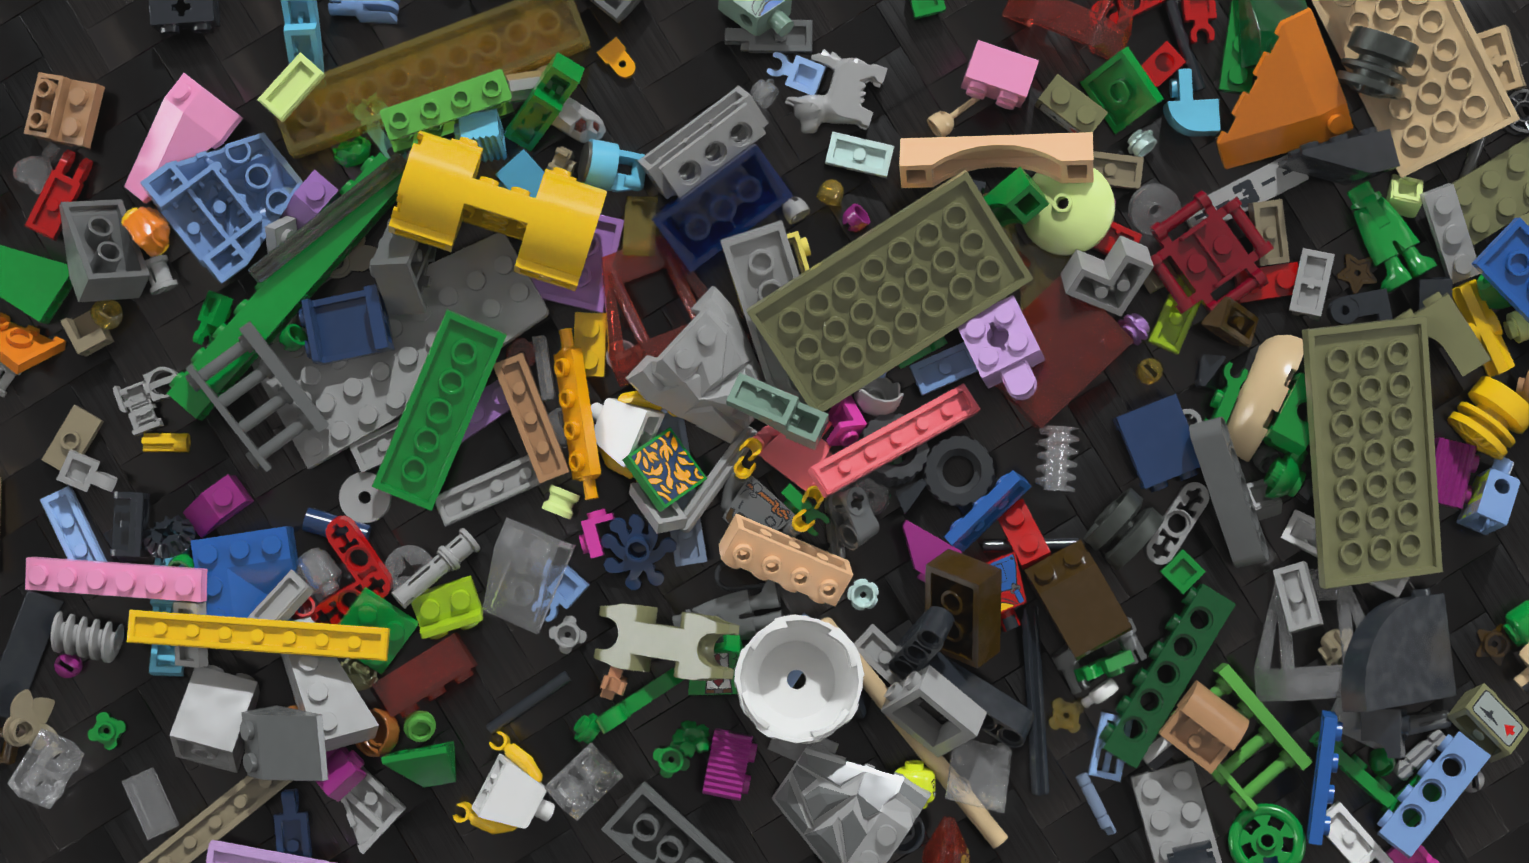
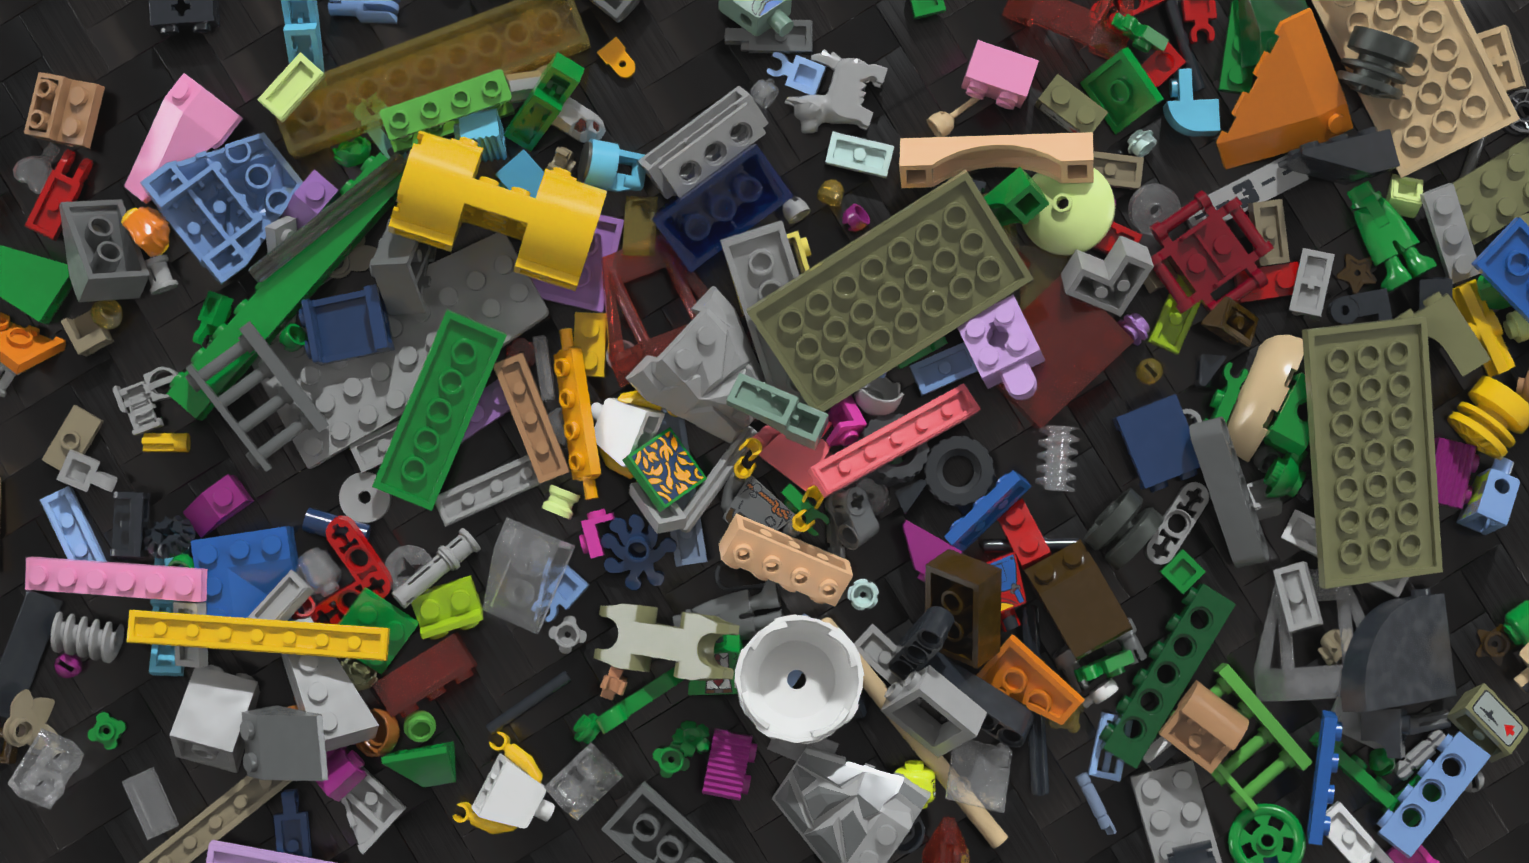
(1030, 681): none -> orange wing
(1143, 36): none -> green plate

